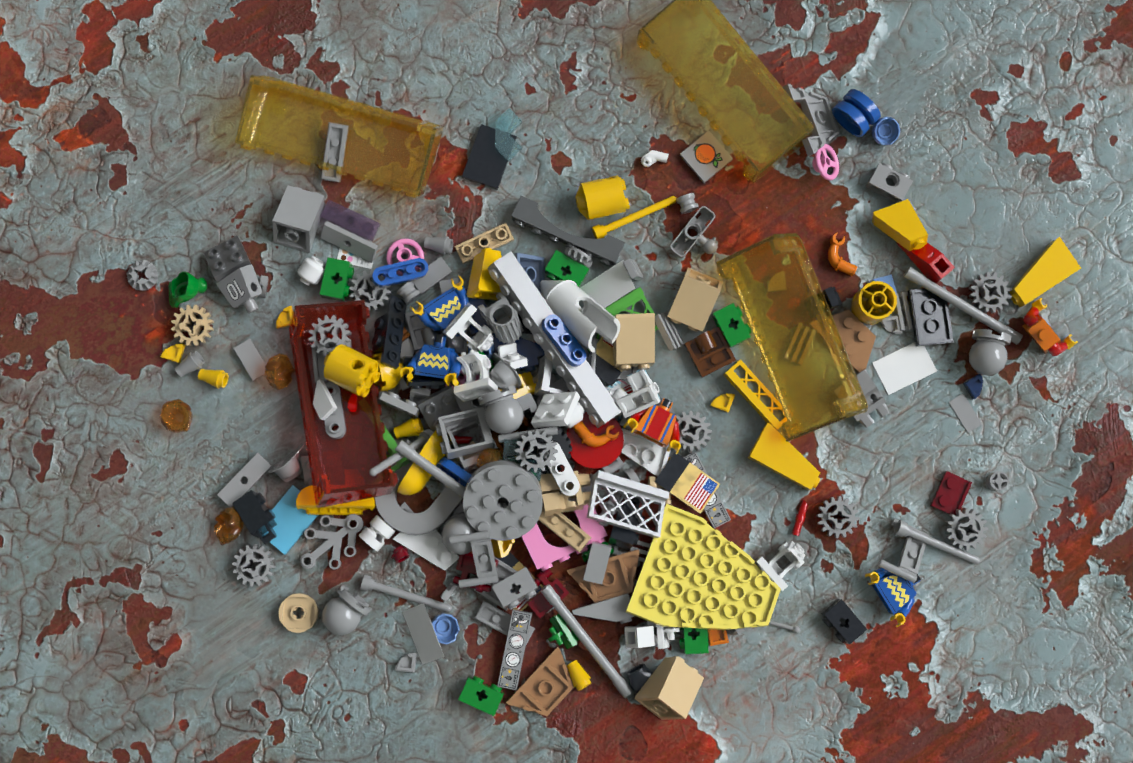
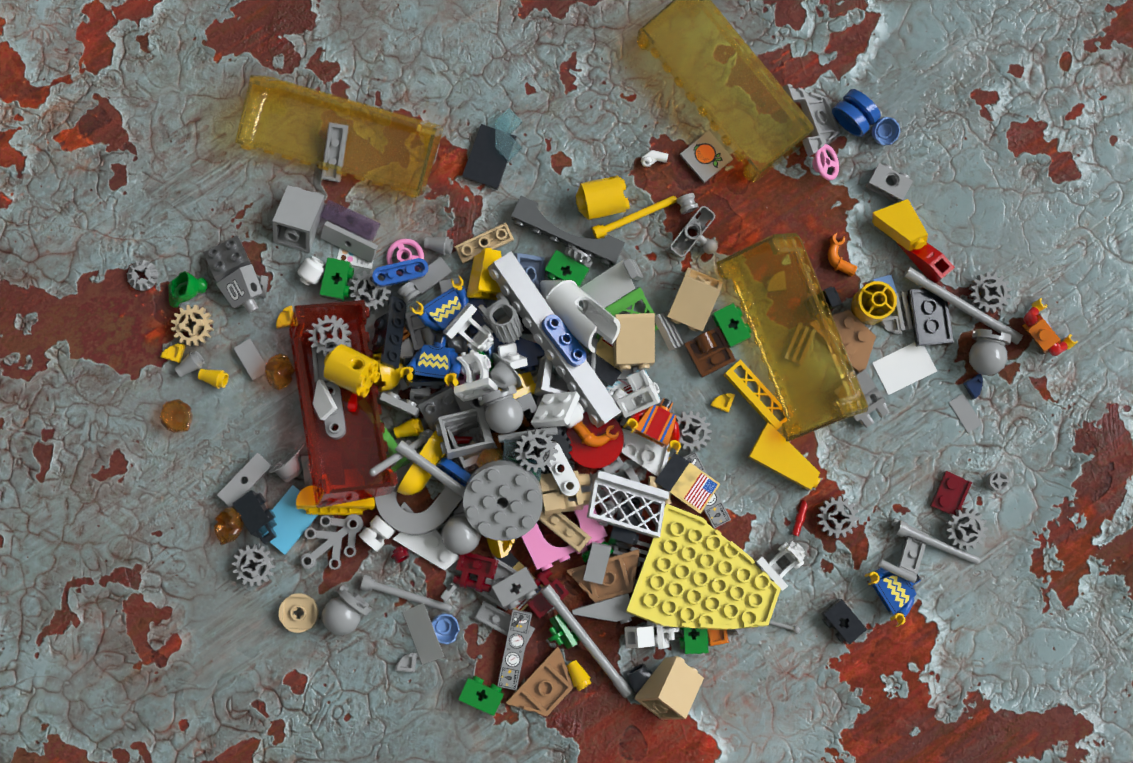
(483, 558): light grey plate -> none
(1047, 271): yellow slope -> none

